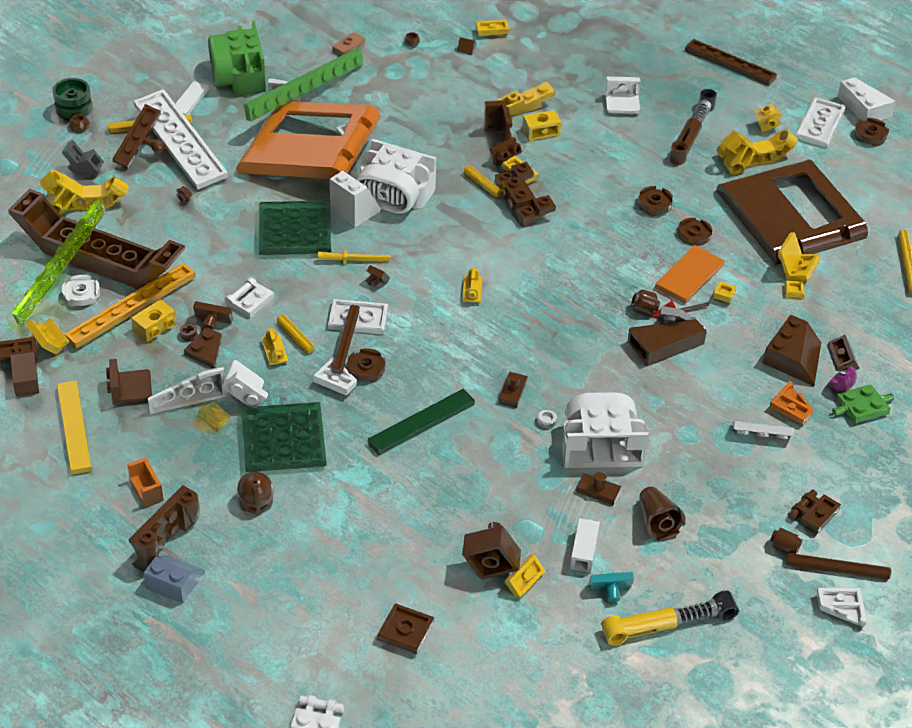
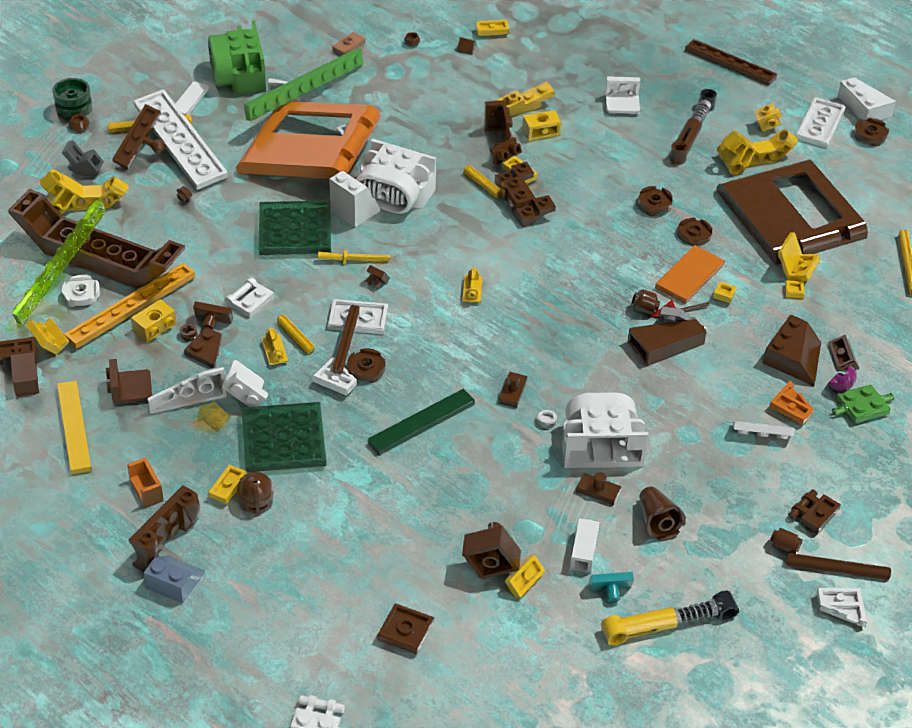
(226, 484): none -> yellow plate

